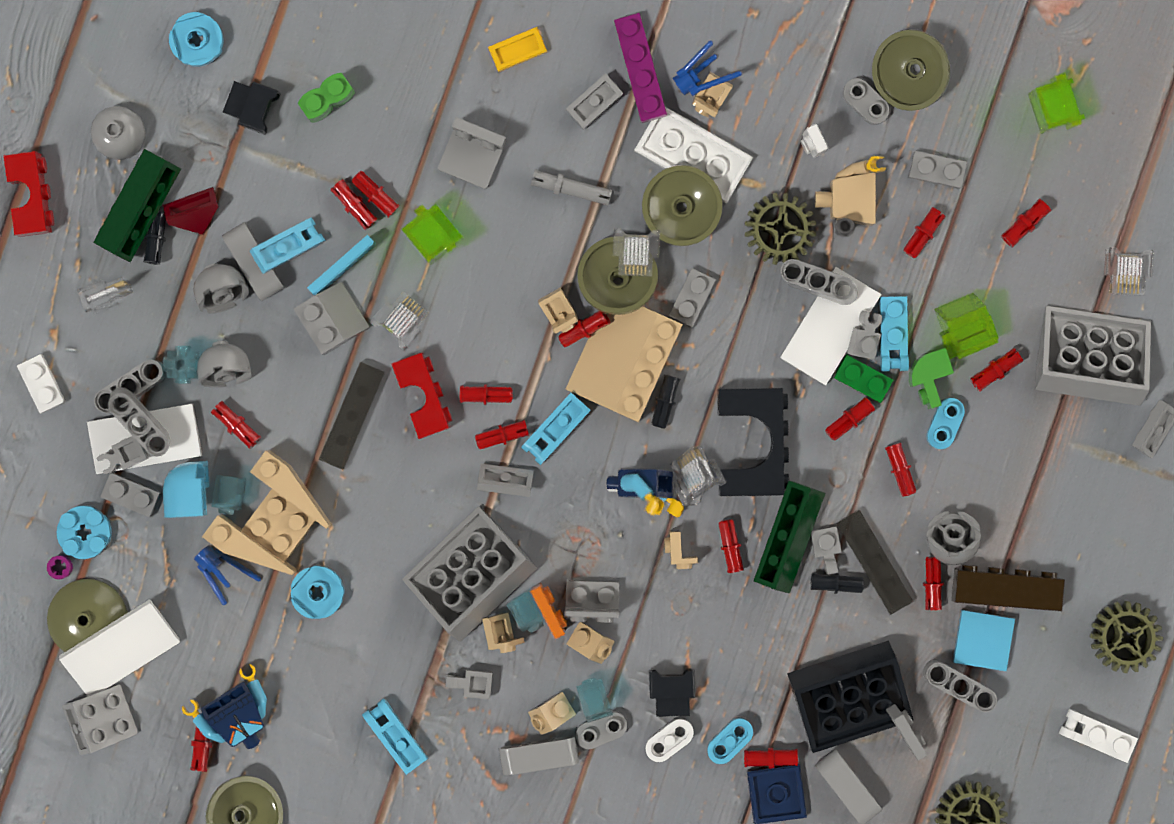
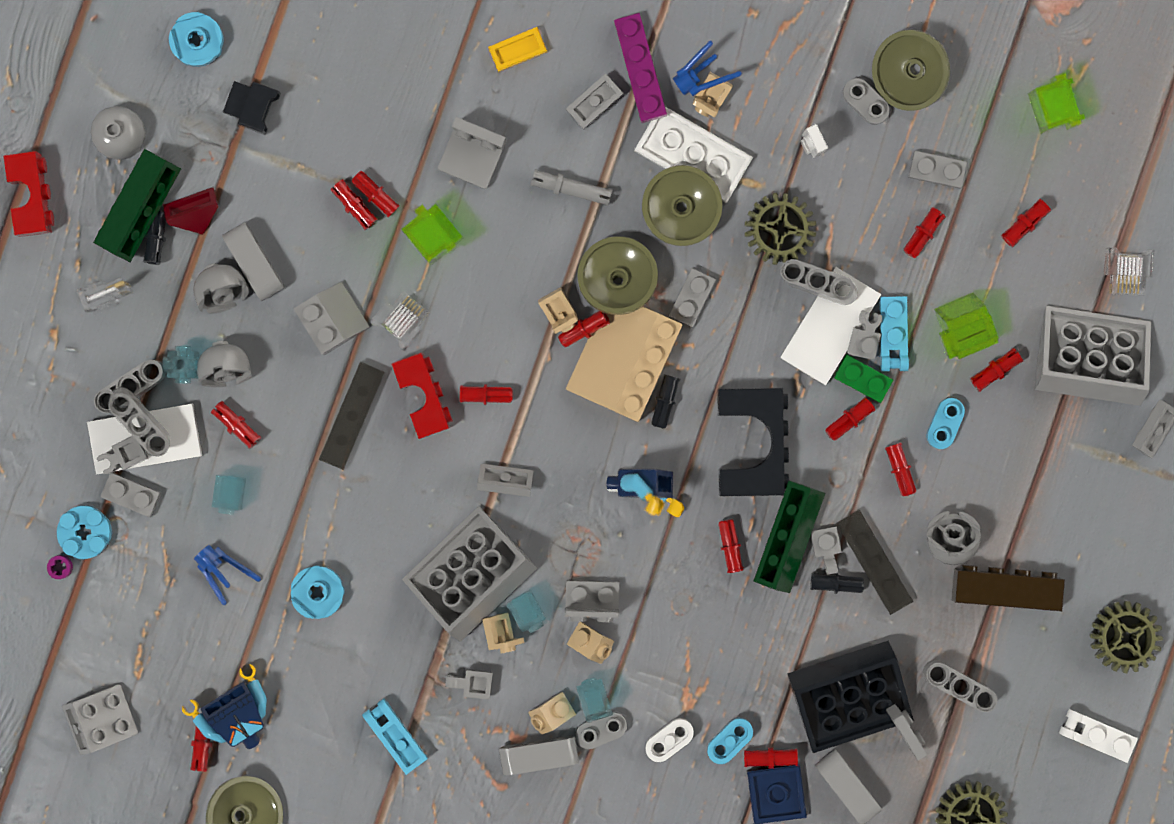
(41, 383): white plate -> none
(82, 597): olive dish -> none
(119, 648): white tile -> none
(186, 490): medium azure brick -> none
(277, 522): tan wedge -> none
(286, 245): medium azure plate -> none
(320, 101): bright green brick -> none
(342, 265): medium azure tile -> none
(501, 434): red axle -> none
(554, 619): orange plate -> none
(556, 427): medium azure plate -> none
(636, 252): clear piece -> none
(672, 692): black piece -> none
(673, 546): tan bracket -> none
(695, 476): clear piece -> none
(852, 196): tan torso -> none
(925, 371): bright green brick -> none
(933, 584): red axle -> none
(983, 640): medium azure tile -> none

